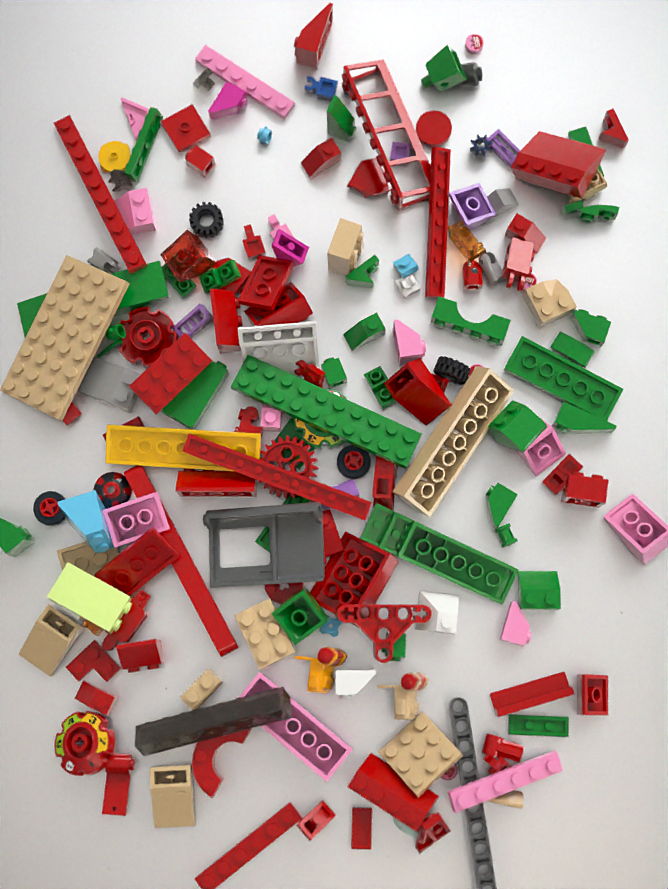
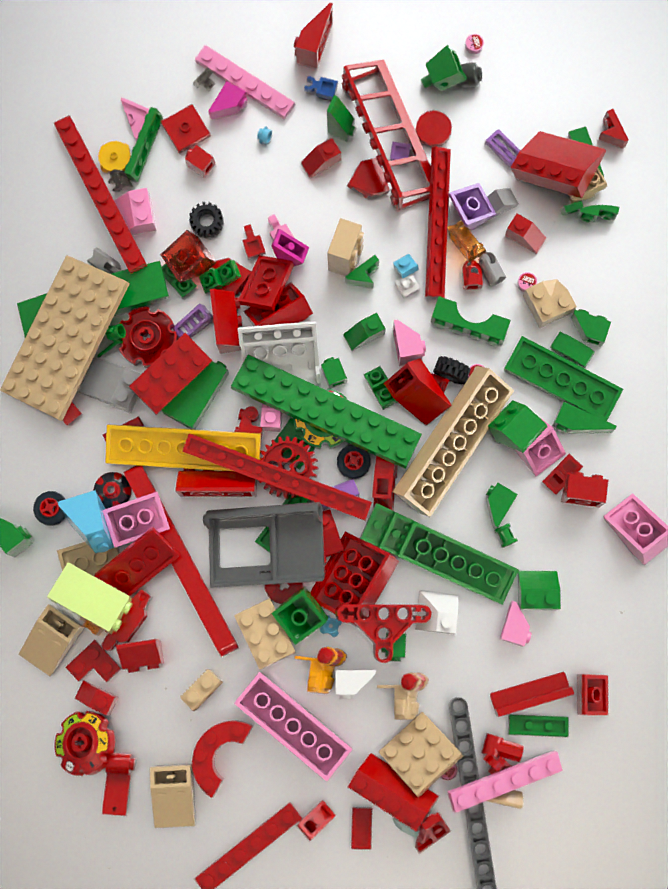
(213, 721): clear smoke brick -> none
(310, 373): red plate -> none
(479, 141): dark blue gear -> none
(517, 262): hinge -> none

